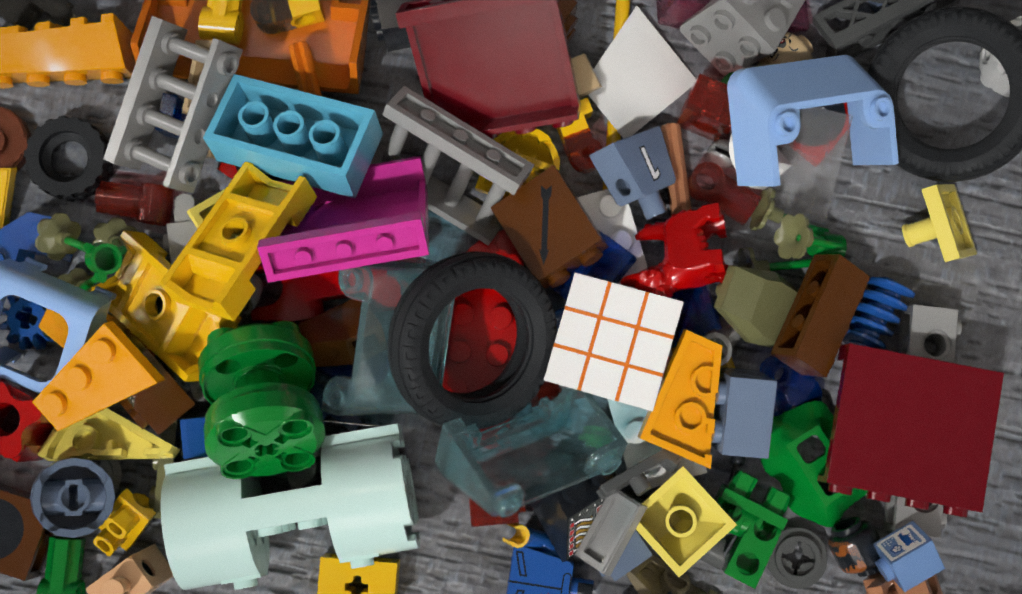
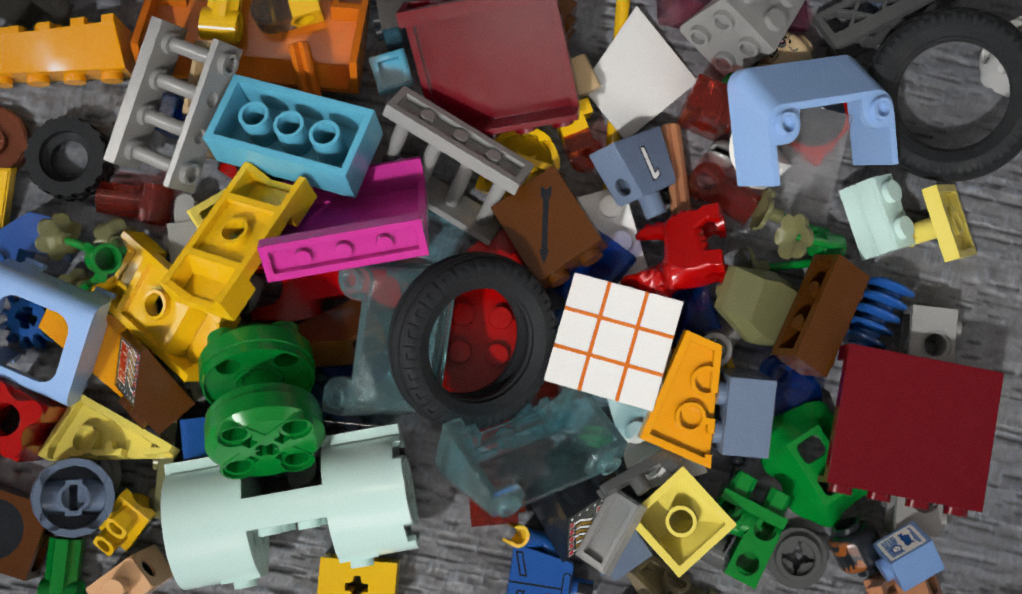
(96, 377): light orange wing -> none
(391, 71): none -> medium azure tile
(877, 216): none -> light aqua brick

